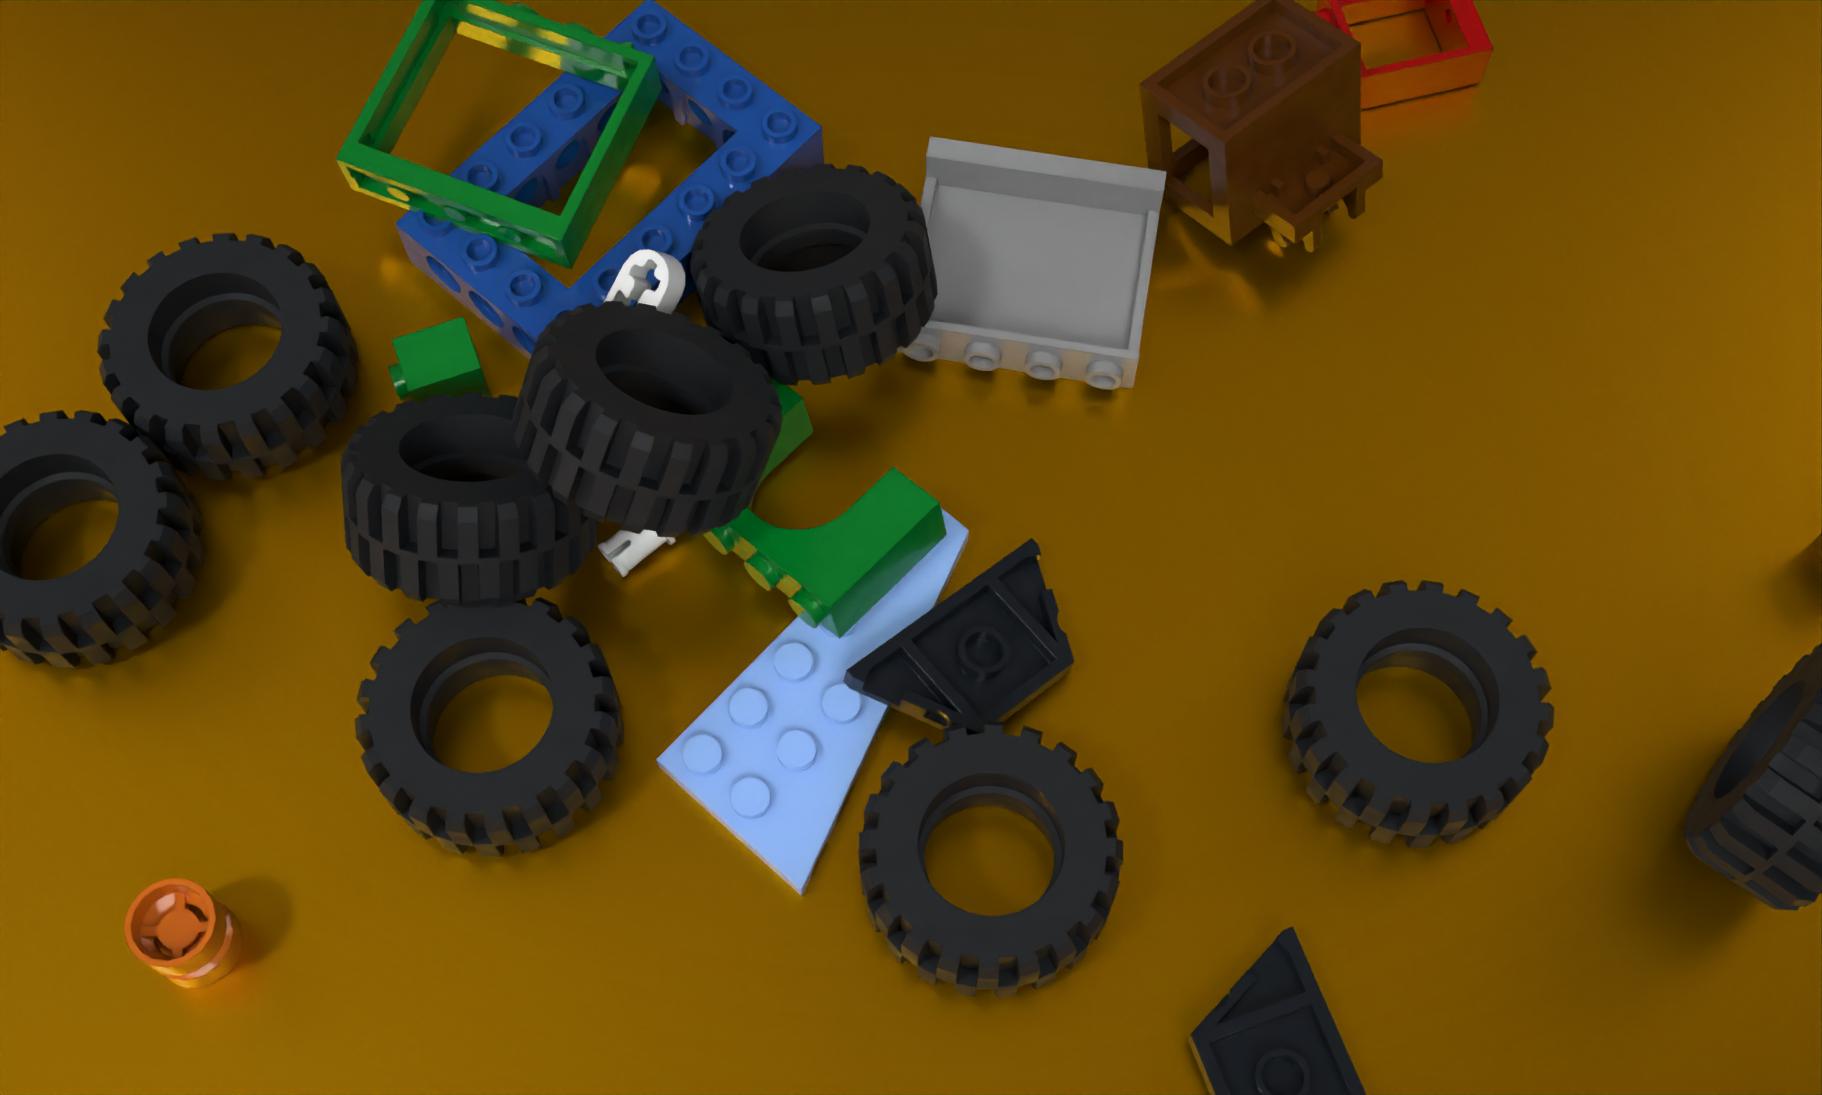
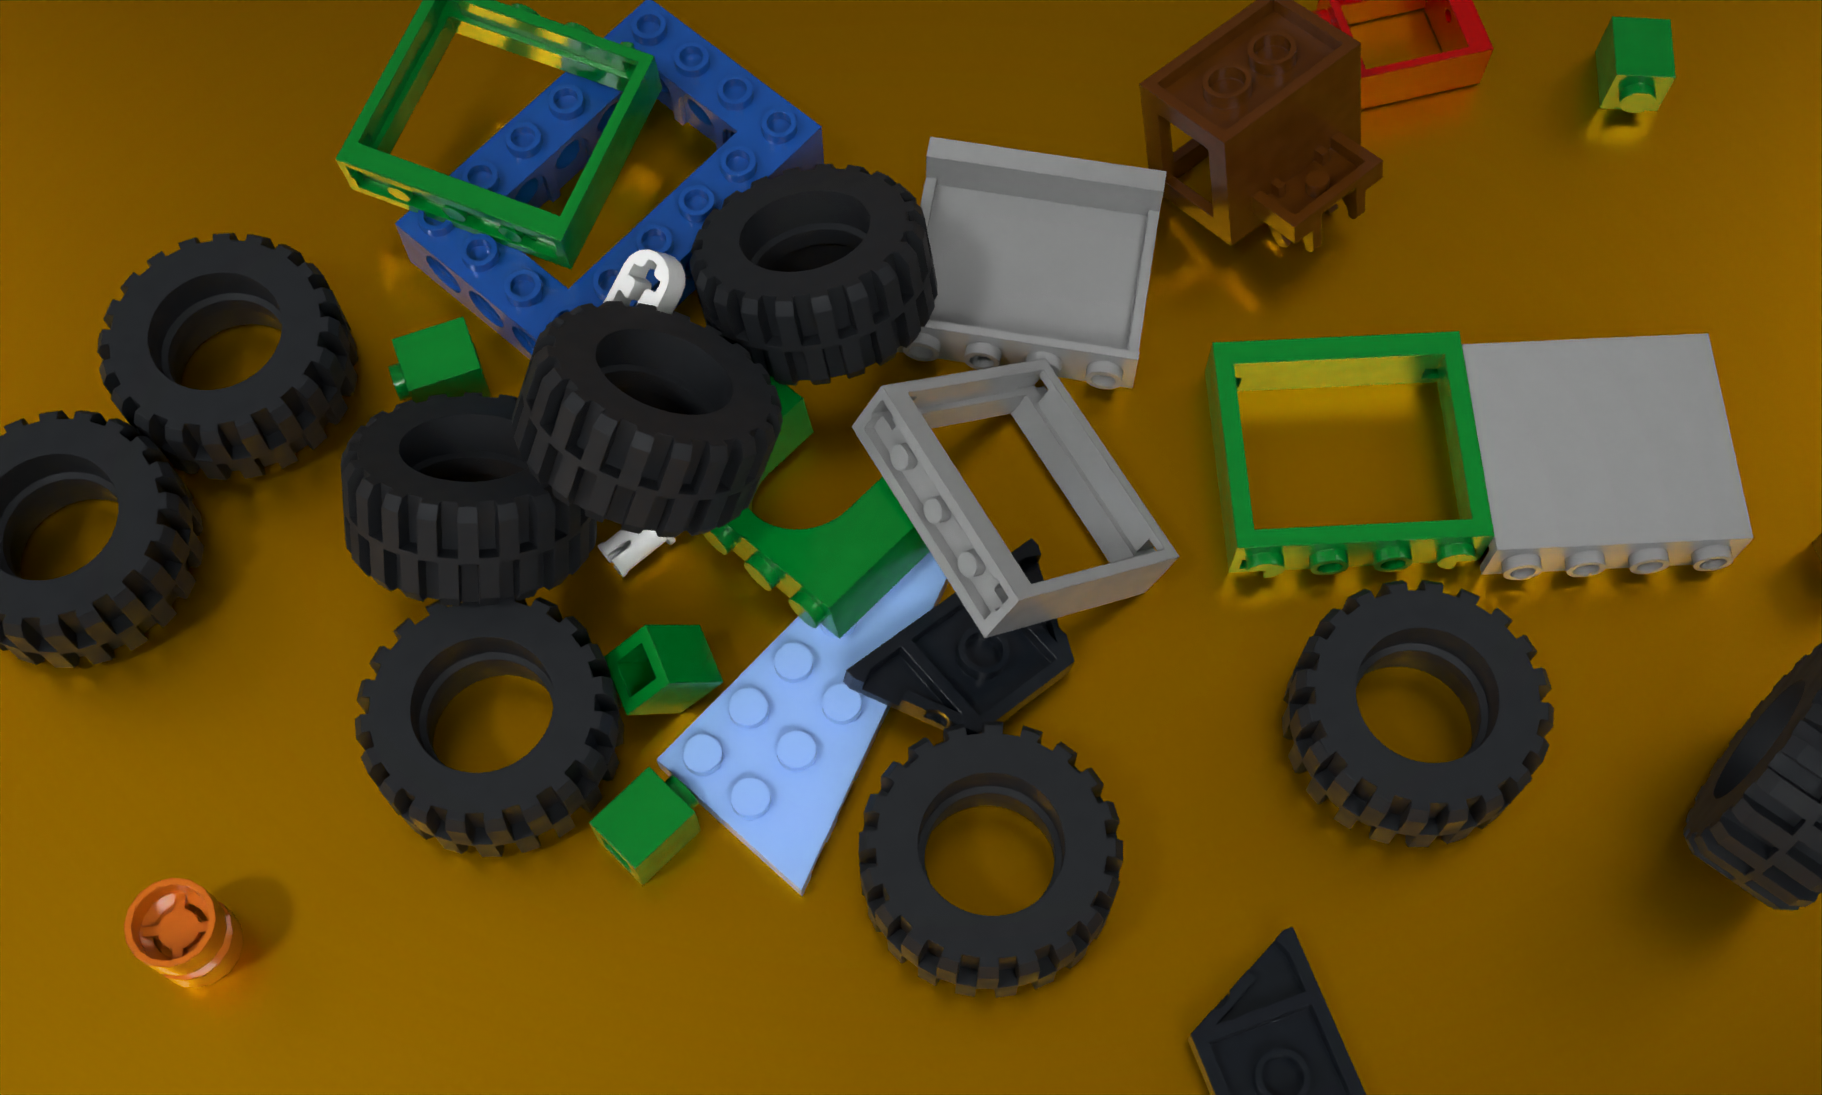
(647, 824): none -> green brick
(663, 669): none -> green brick
(956, 528): none -> light grey window
(1346, 363): none -> green window
(1606, 455): none -> light grey panel
(1635, 64): none -> green brick

